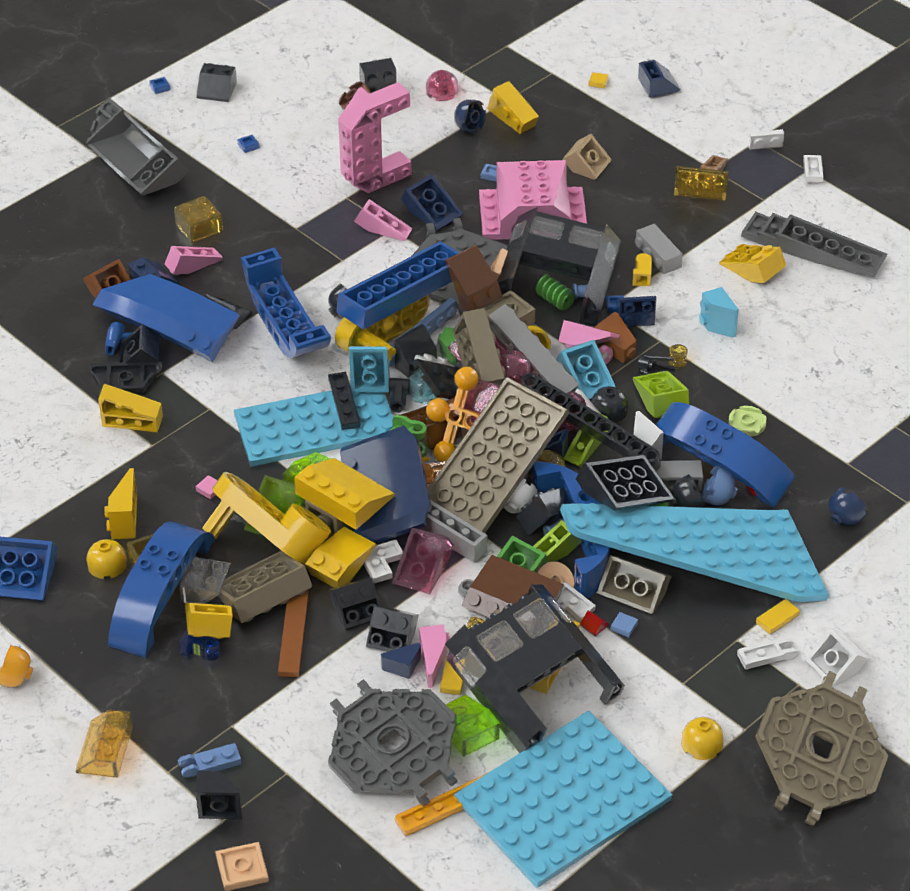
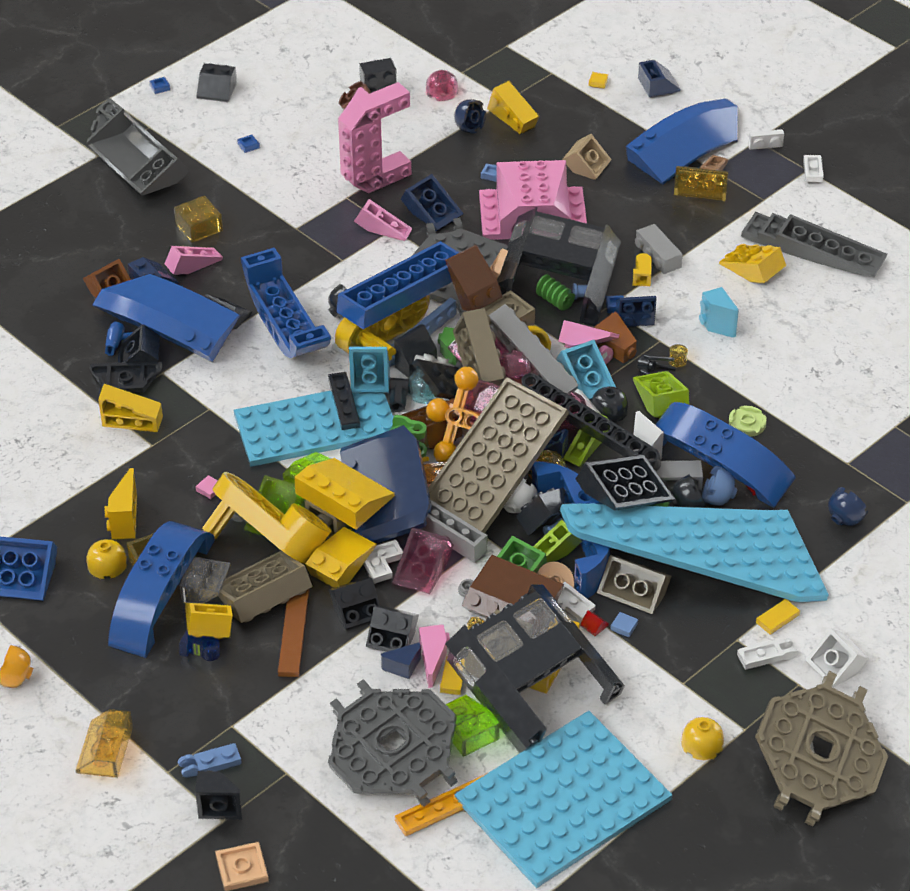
(684, 138): none -> blue slope

